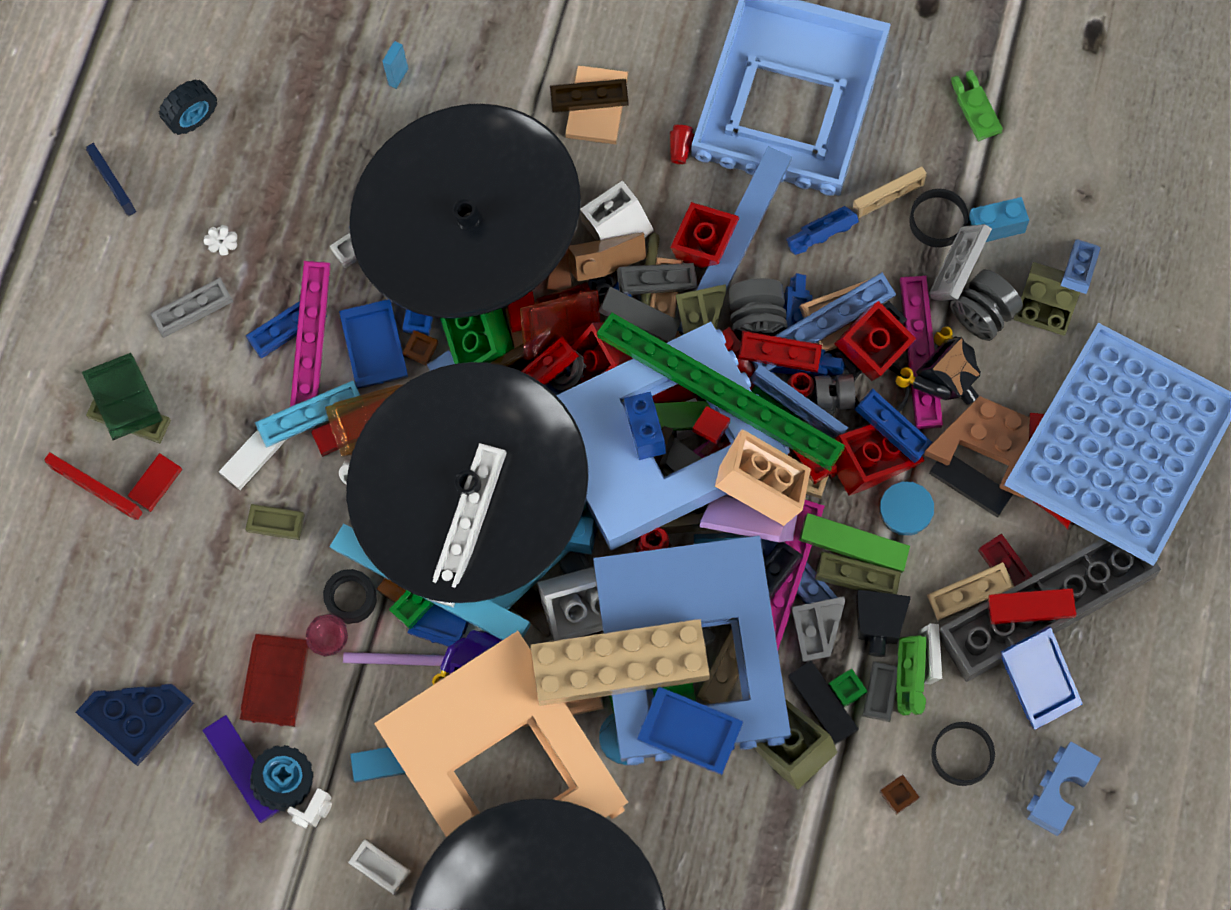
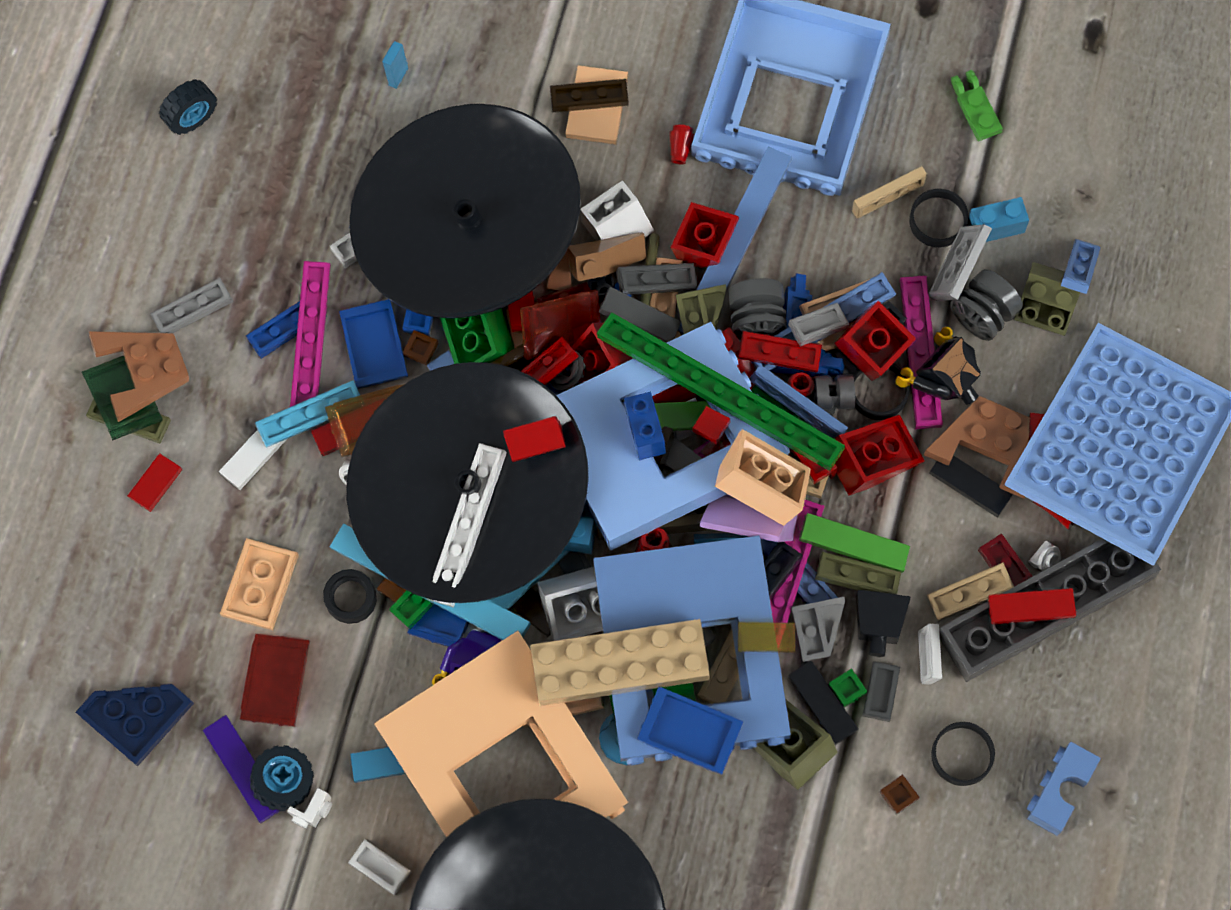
(93, 486): red tile -> none
(110, 179): dark blue tile -> none
(152, 363): none -> nougat wing
(220, 239): white plant -> none
(259, 584): none -> light nougat tile
(275, 522): olive tile -> none
(326, 635): clear pink hair -> none
(393, 659): lavender bar -> none
(534, 438): none -> red slope
(766, 637): none -> clear yellow tile
(818, 324): none -> light grey tile
(822, 229): blue hinge -> none
(893, 425): blue tile -> none
(906, 508): dark azure tile -> none
(911, 675): bright green hinge -> none
(1041, 678): piece -> none
(1045, 556): none -> white plate

